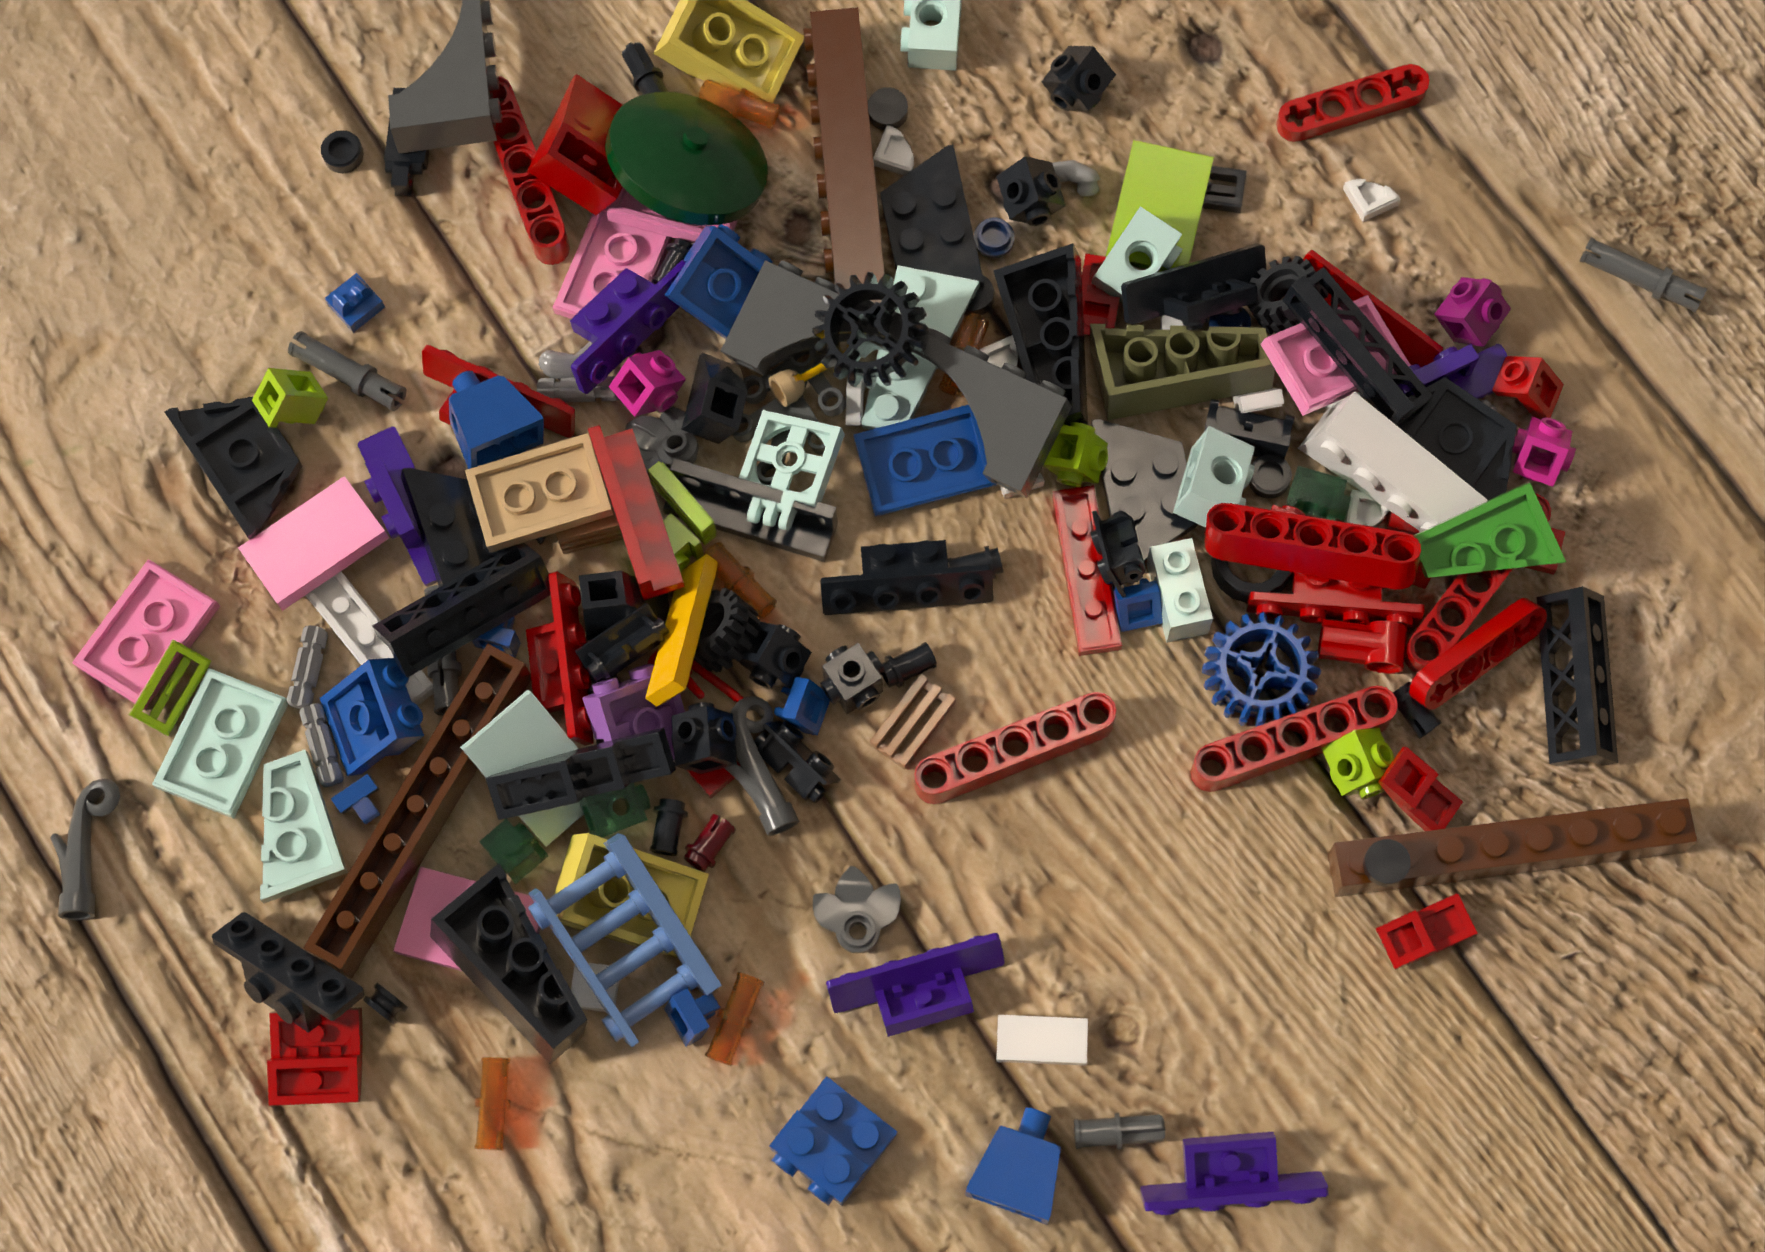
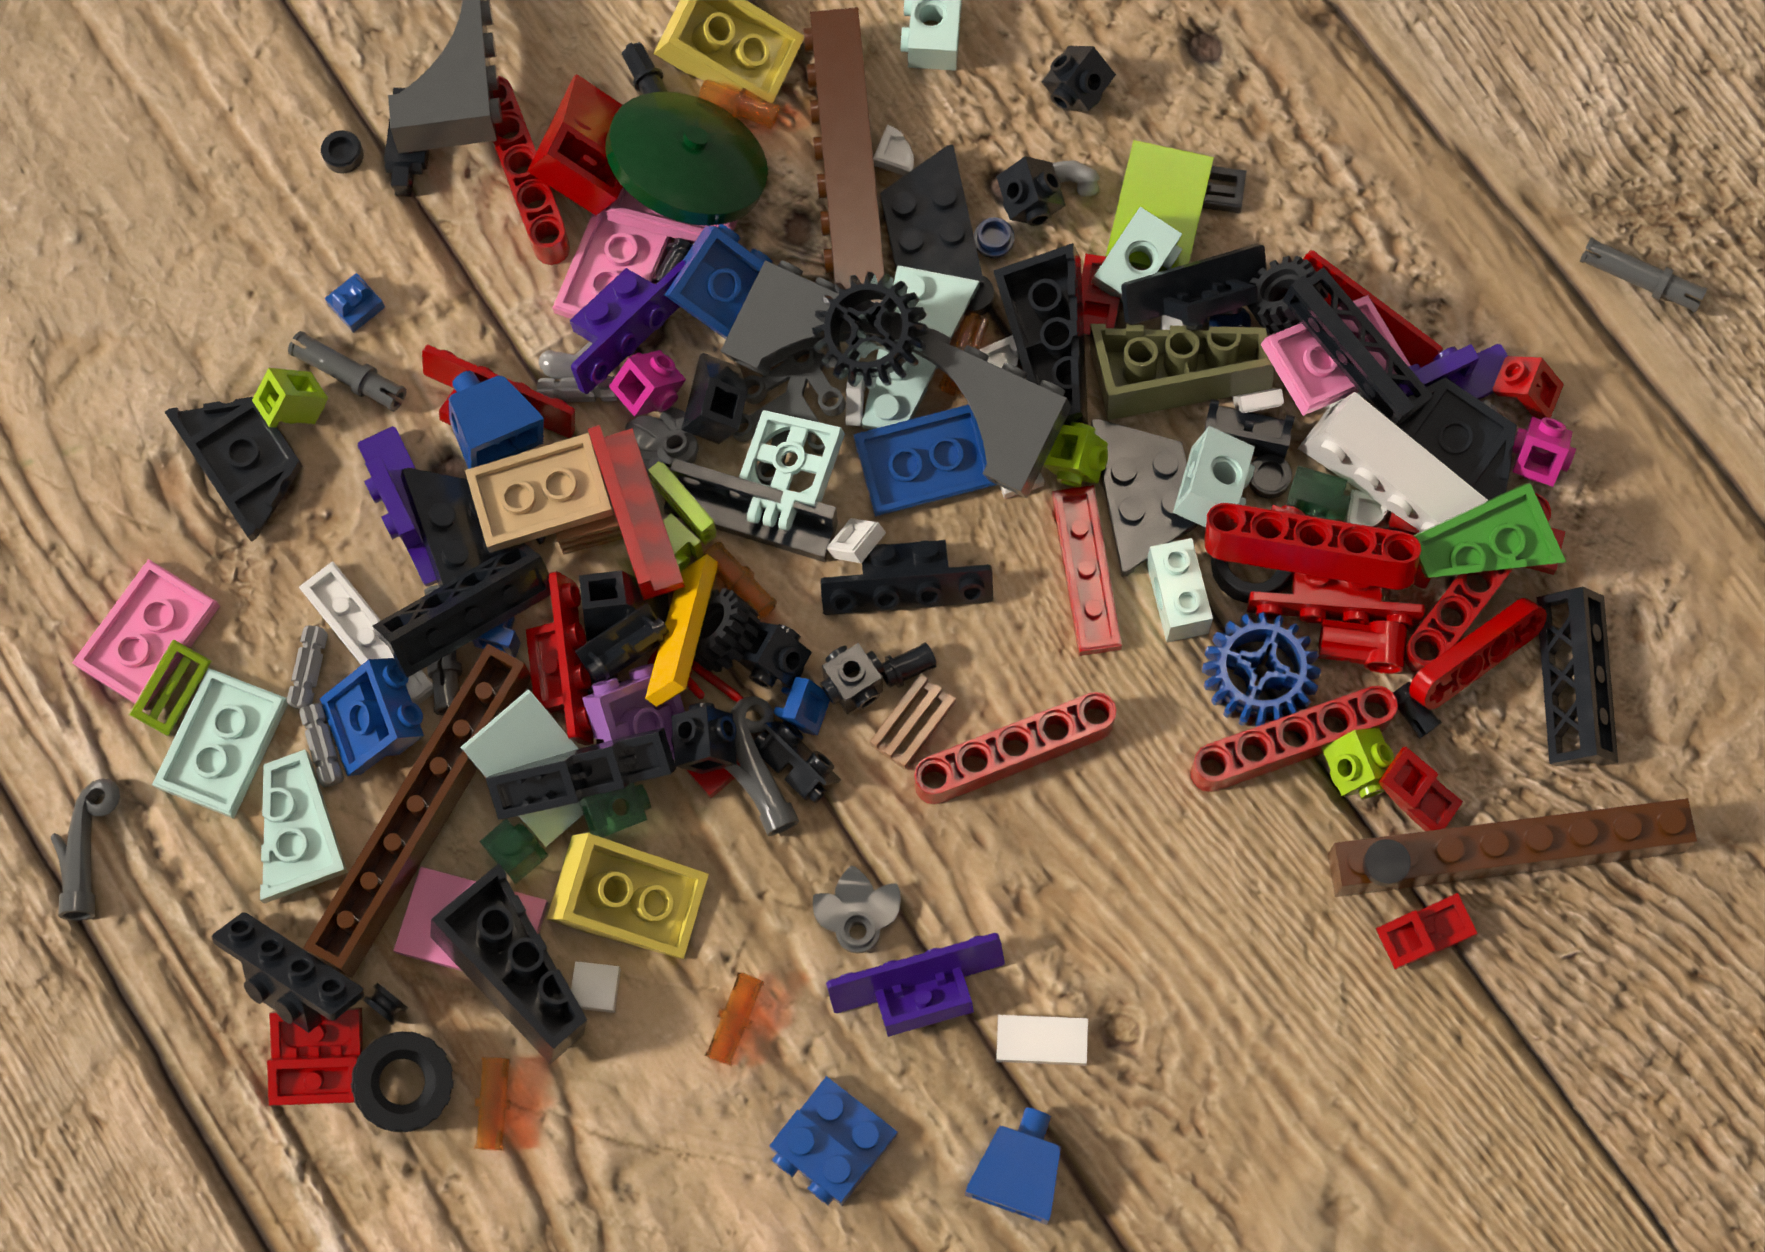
(313, 543): bright pink tile -> none
(357, 797): blue tile -> none
(427, 1106): none -> black tyre
(644, 899): medium blue fence -> none
(668, 826): black pin -> none
(691, 1015): blue tile -> none
(708, 843): dark red pin -> none
(790, 385): tan hinge -> none
(856, 540): none -> white tile
(887, 107): black tile -> none
(989, 556): black pin -> none
(1118, 545): black hinge -> none
(1119, 1131): dark grey axle -> none
(1140, 606): blue tile -> none
(1232, 1172): dark purple bracket -> none
(1350, 97): red beam -> none
(1370, 198): white tile -> none
(1473, 311): magenta brick -> none

